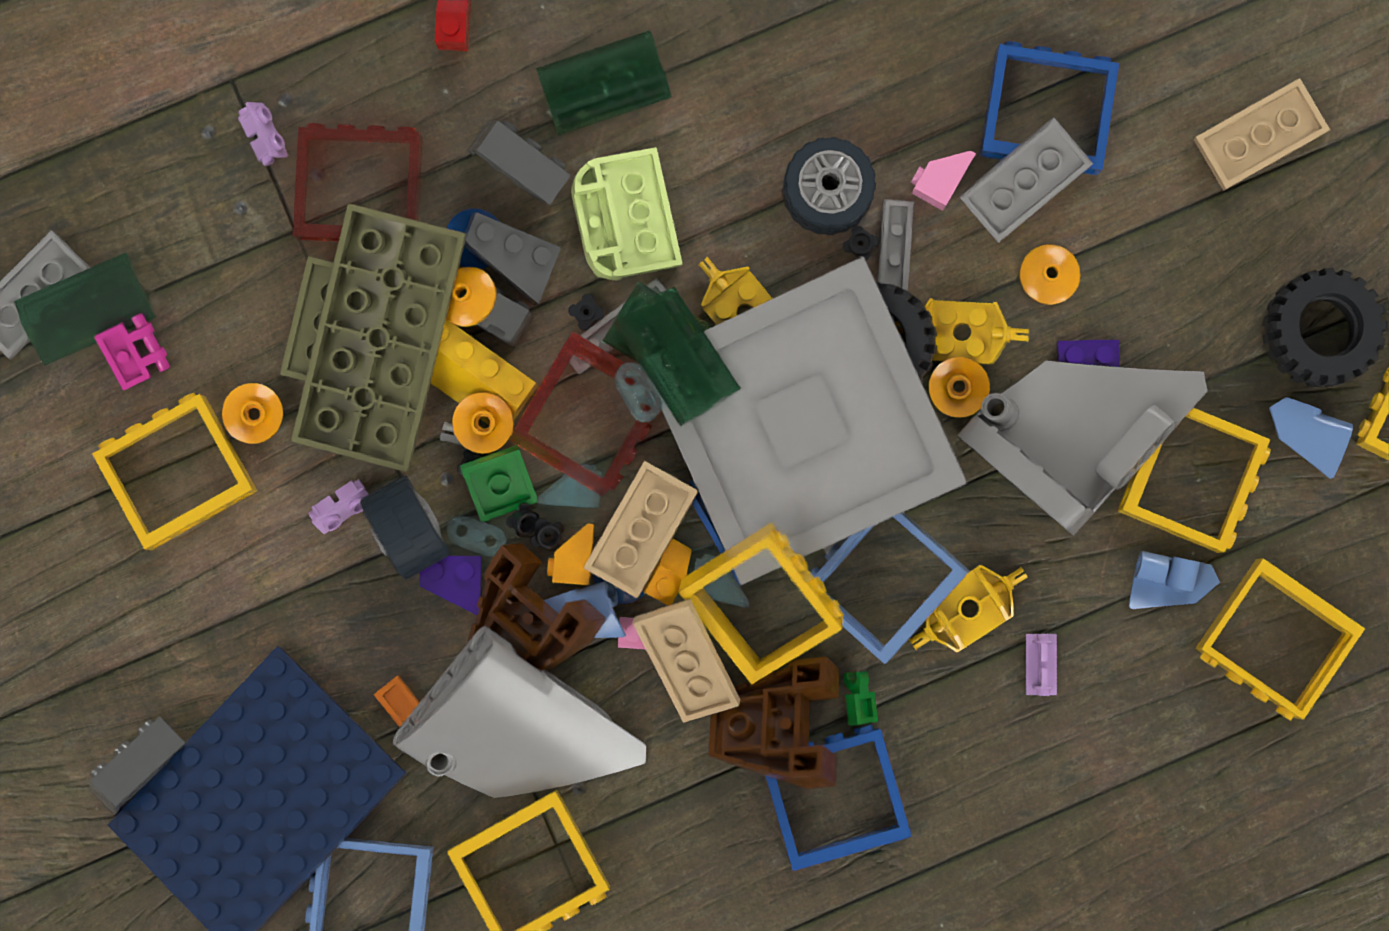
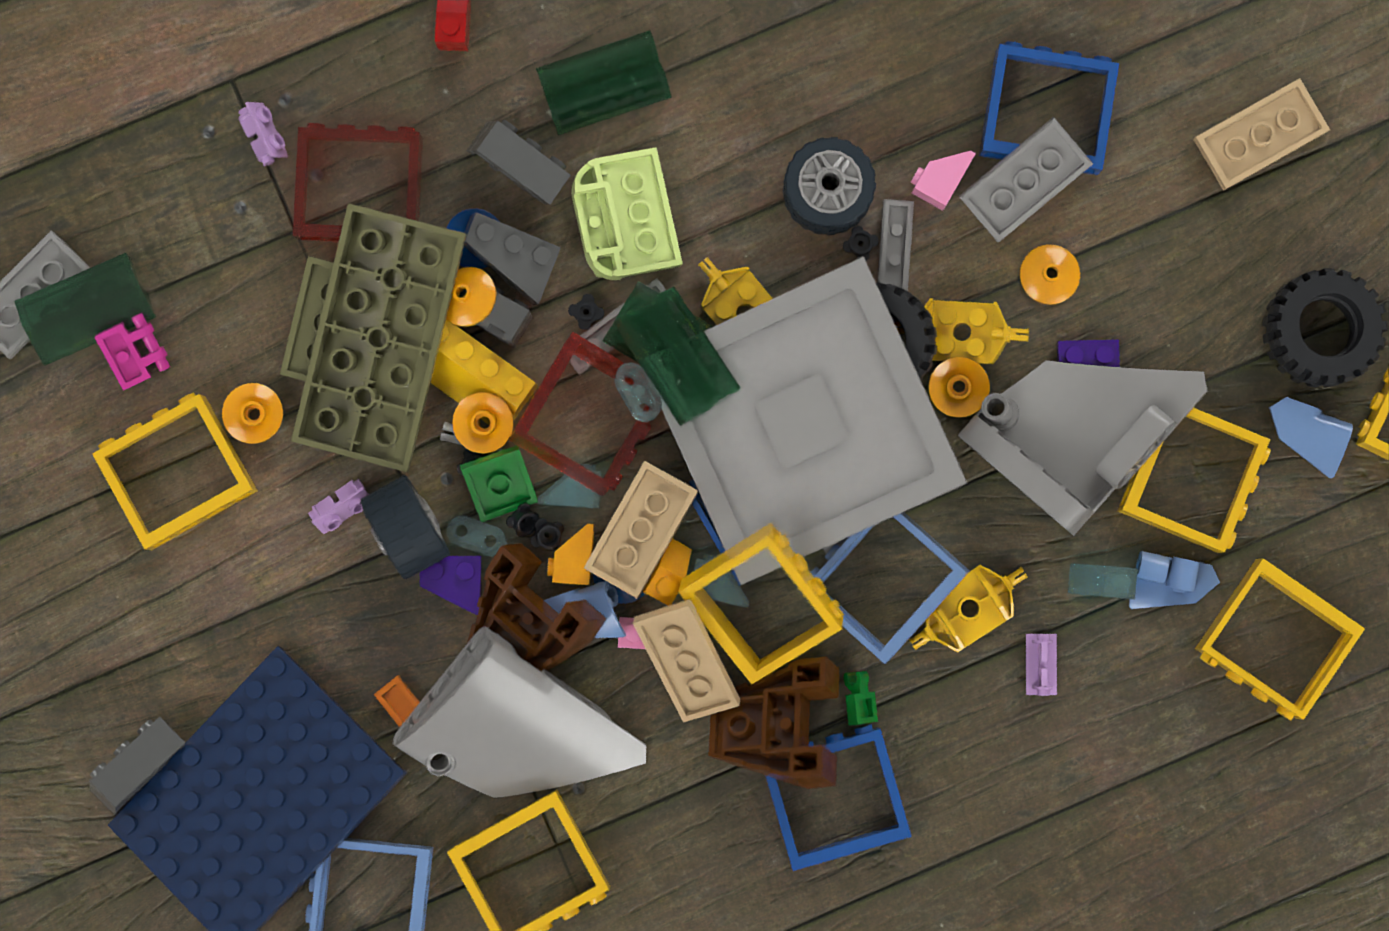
(1102, 581): none -> clear light blue slope

